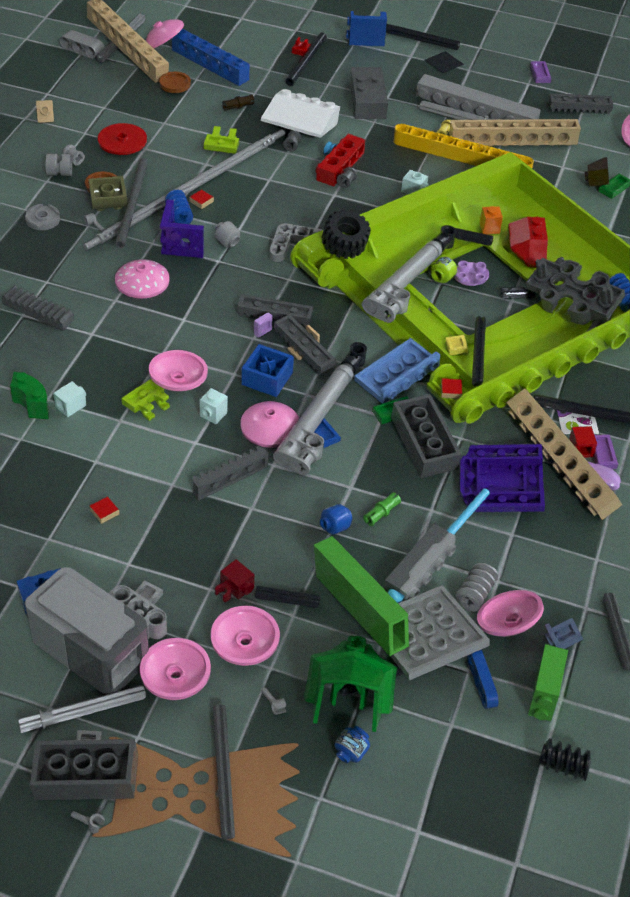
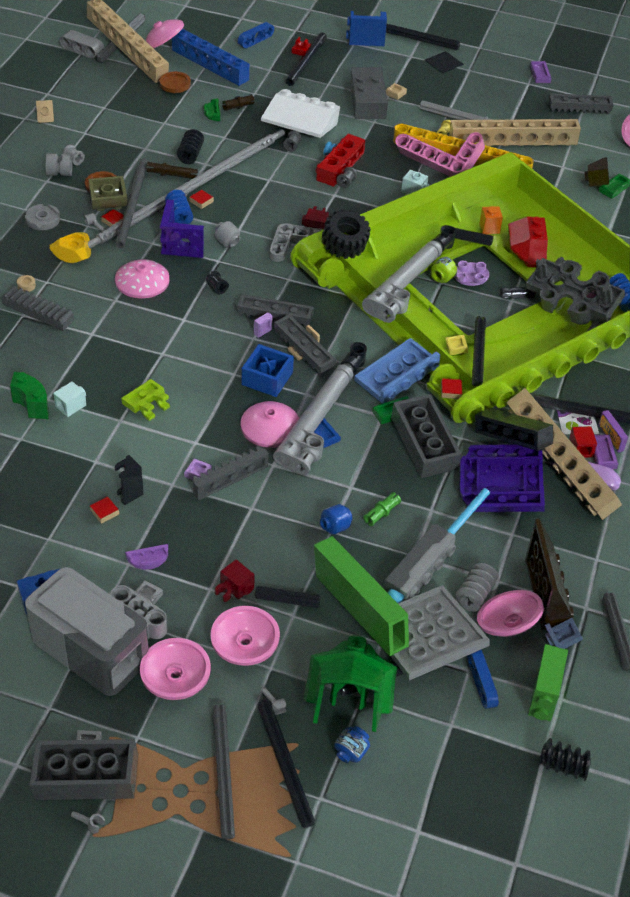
(26, 282): none -> tan tile
(72, 247): none -> yellow hat
(81, 708): light grey axle -> none
(112, 217): none -> red tile
(122, 139): red piece -> none
(131, 480): none -> black hinge
(148, 557): none -> medium lavender tile
(165, 169): none -> dark brown pin
(178, 370): bright pink dish -> none
(190, 146): none -> black piece
(195, 468): none -> lavender tile
(212, 110): none -> green tile
(213, 406): light aqua brick -> none
(217, 282): none -> black bush
(220, 143): lime plate -> none
(247, 38): none -> blue beam
(286, 764): none -> black axle
(315, 218): none -> dark red brick
(396, 91): none -> tan tile
(439, 156): none -> bright pink beam
(473, 100): light grey brick -> none
(514, 429): none -> black brick
(547, 578): none -> dark brown slope
(611, 427): none -> tile

